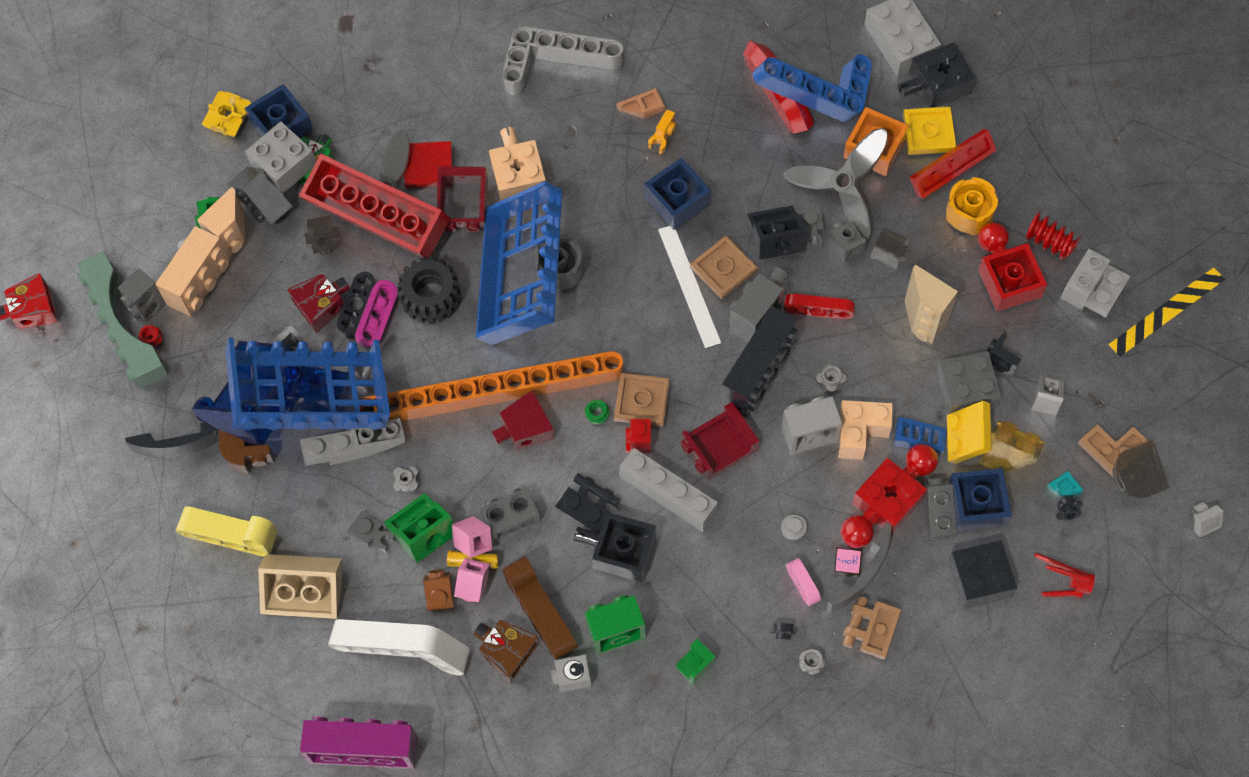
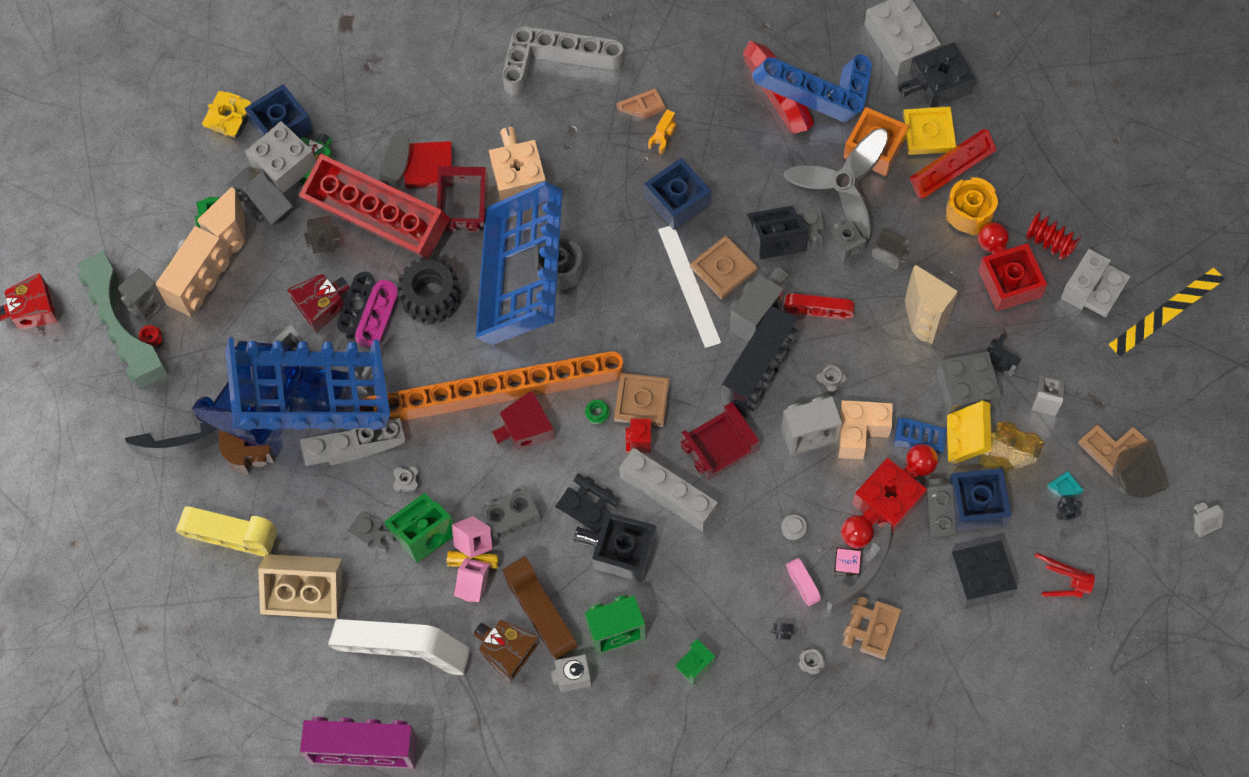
(438, 590): dark orange bracket -> none

